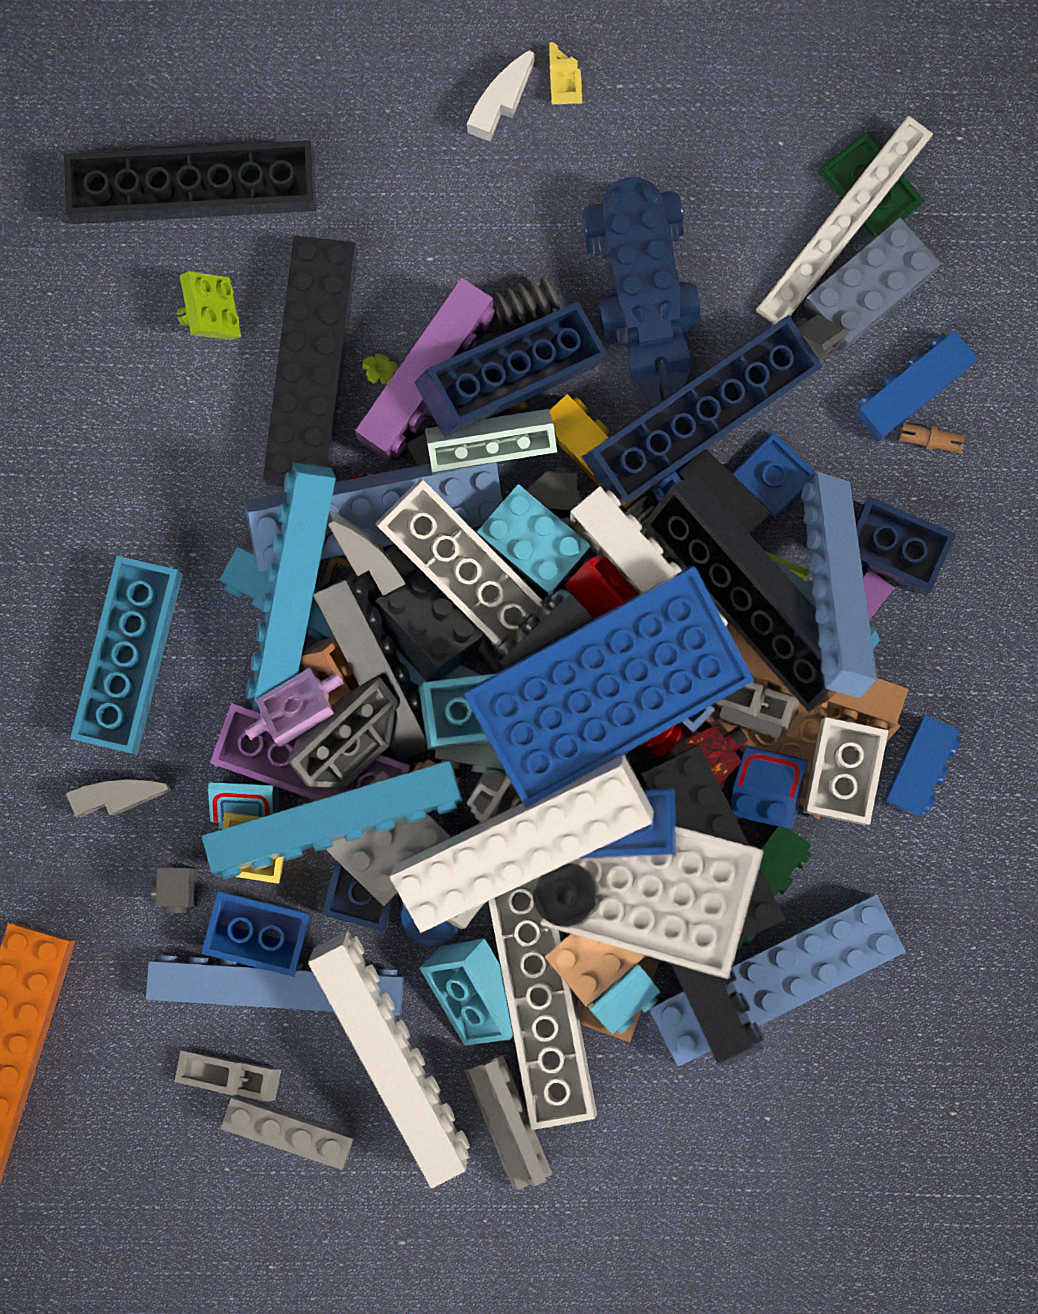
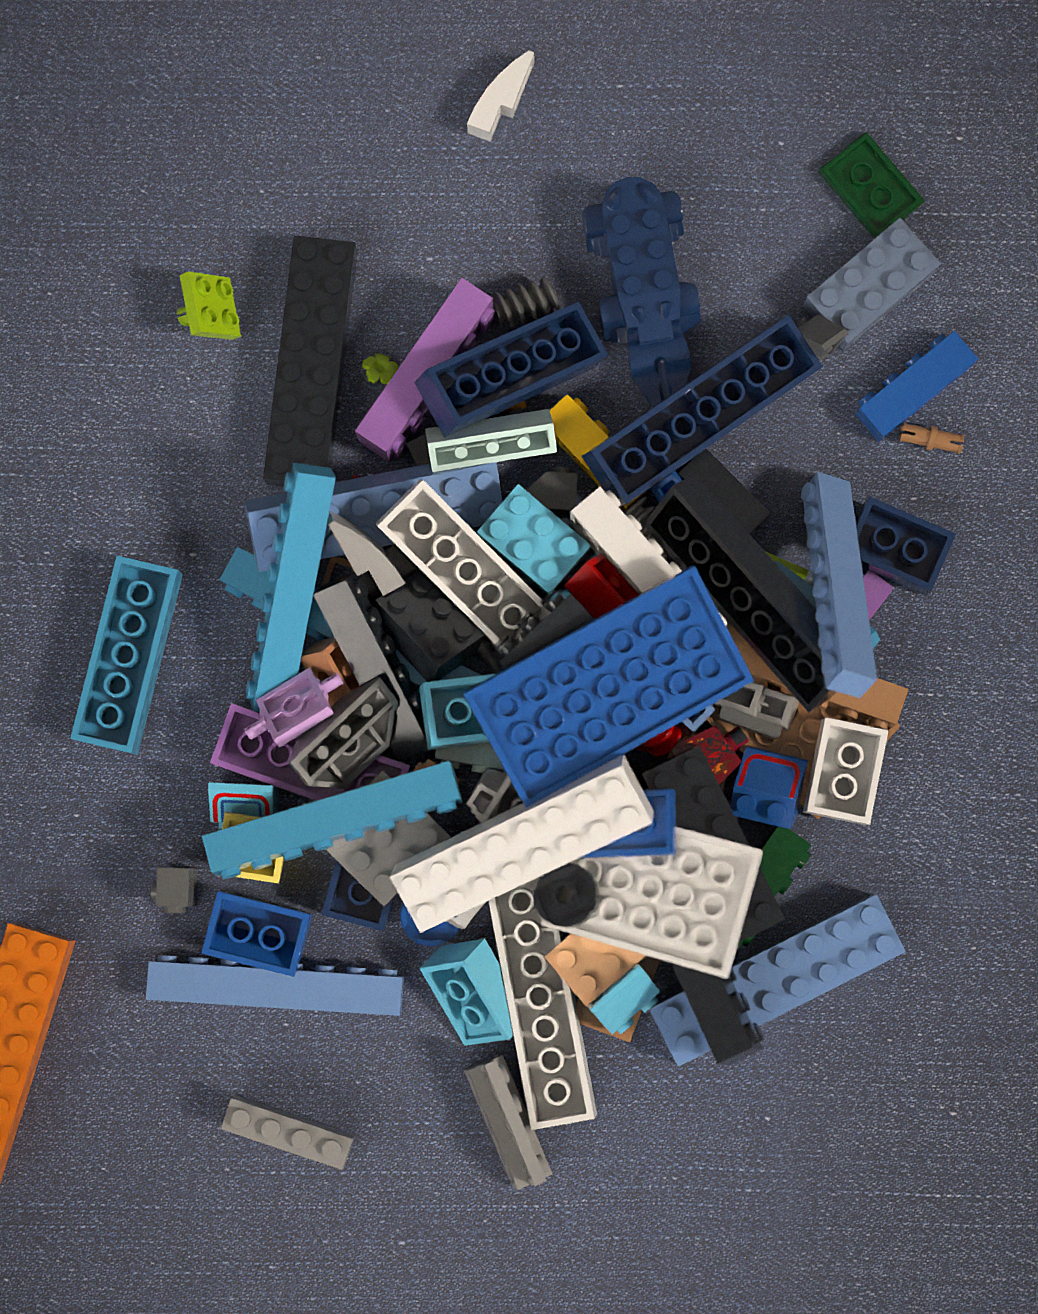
(114, 795): light grey slope -> none
(190, 182): black brick -> none
(228, 1075): light grey slope -> none
(390, 1058): white brick -> none
(564, 77): light yellow slope -> none
(774, 474): blue tile -> none
(845, 221): white tile -> none
(922, 766): blue brick -> none

